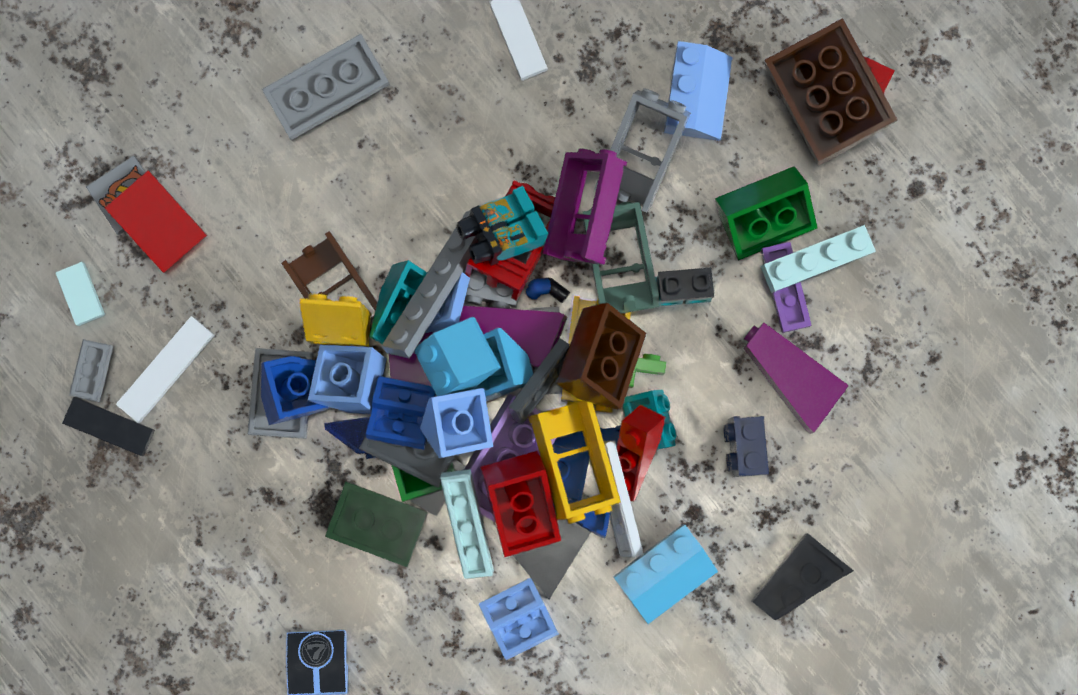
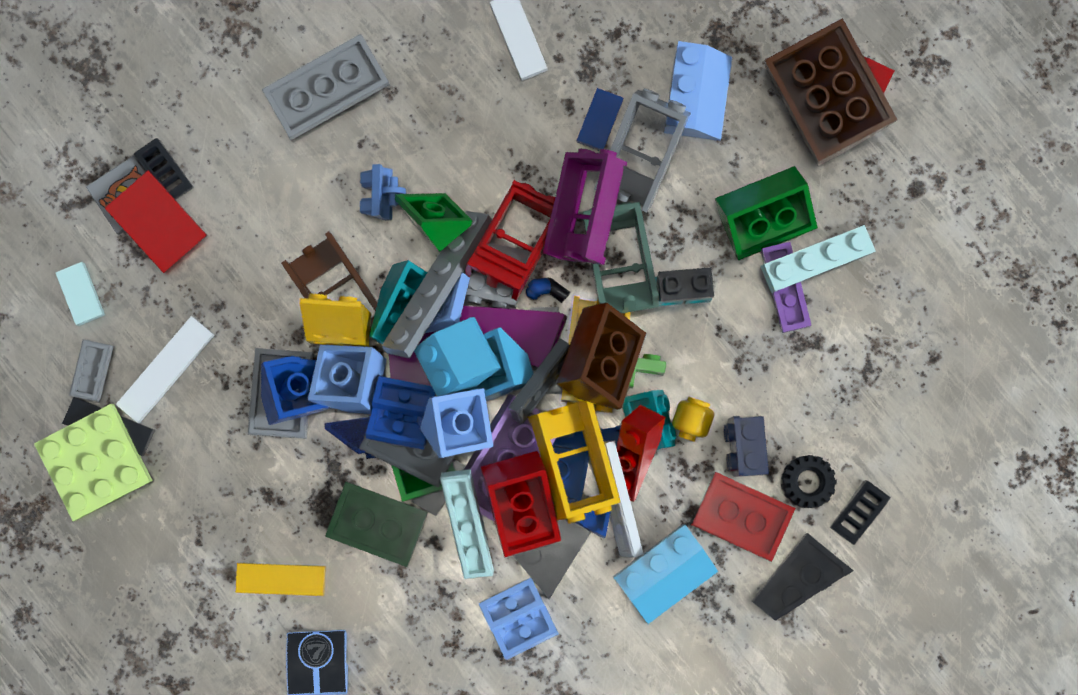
(93, 462): none -> yellowish green plate
(151, 149): none -> black slope
(280, 579): none -> yellow tile
(383, 188): none -> medium blue hips
(435, 216): none -> green slope
(503, 228): hips -> none
(600, 119): none -> blue tile
(693, 418): none -> yellow head
(743, 516): none -> red tile
(796, 377): magenta slope -> none
(826, 477): none -> black tyre
(882, 498): none -> black slope

